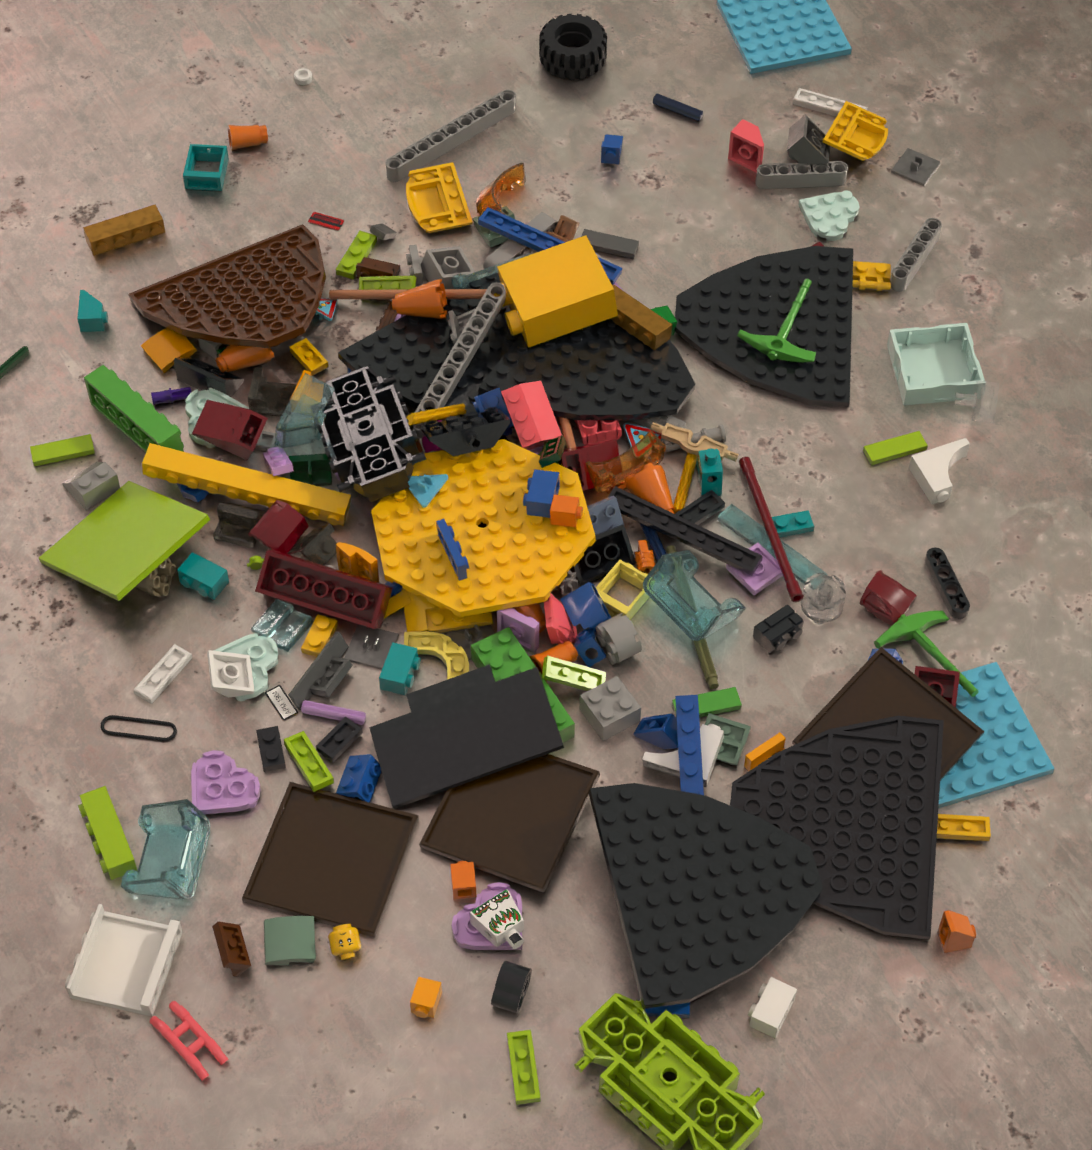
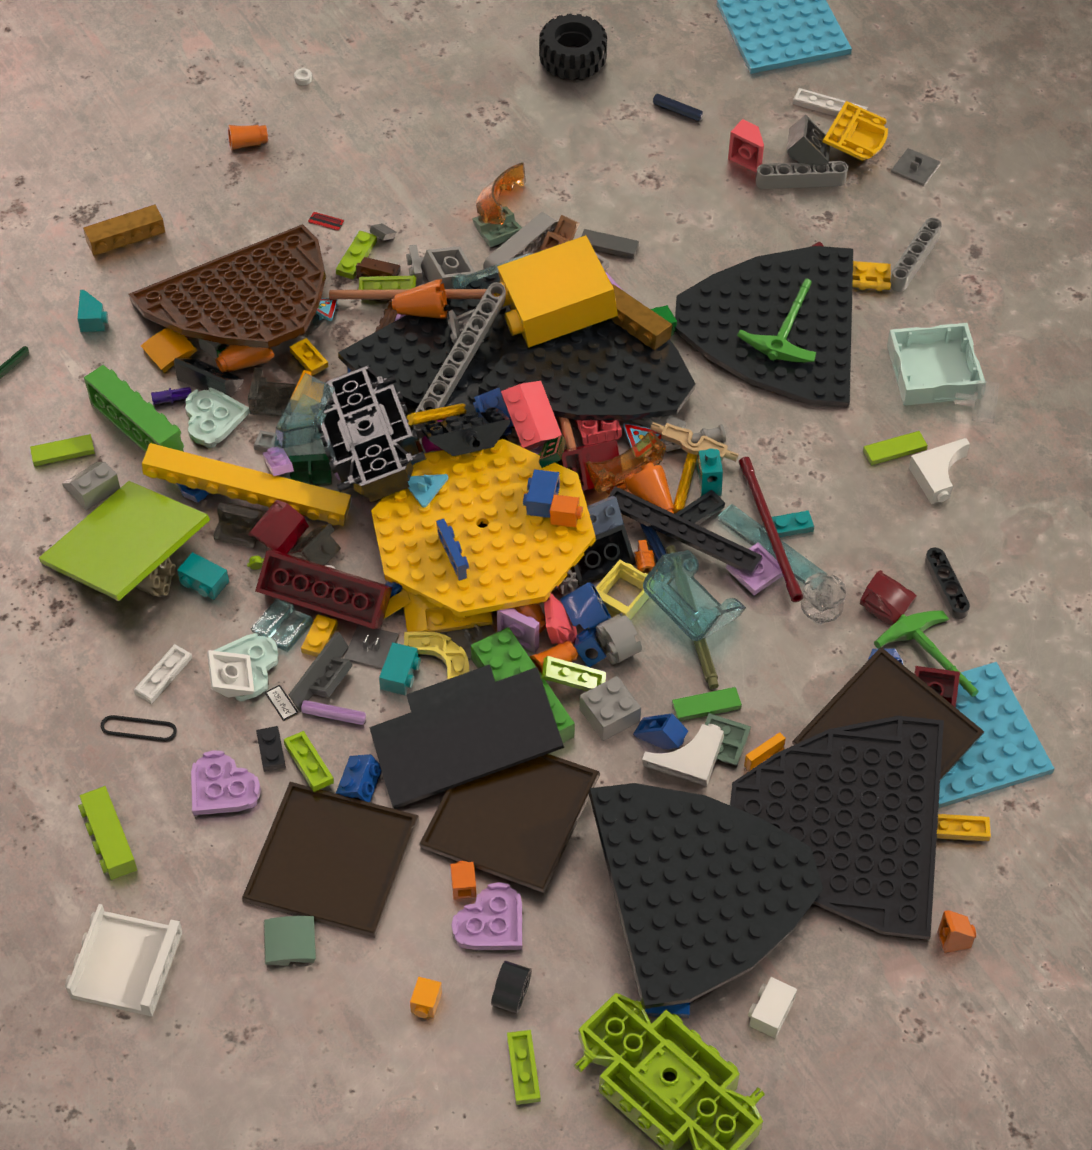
(171, 852): clear light blue windscreen -> none
(187, 1053): coral piece -> none
(201, 179): teal window -> none
(230, 428): dark red slope -> none
(231, 947): reddish brown bracket -> none
(339, 739): black plate -> none
(344, 941): yellow head -> none
(357, 561): light orange slope -> none
(437, 198): yellow slope -> none
(451, 135): light grey beam -> none
(499, 920): torso -> none
(532, 237): blue plate -> none
(611, 149): blue bracket -> none
(689, 744): blue plate -> none
(778, 629): black brick -> none
(830, 213): light aqua plate -> none

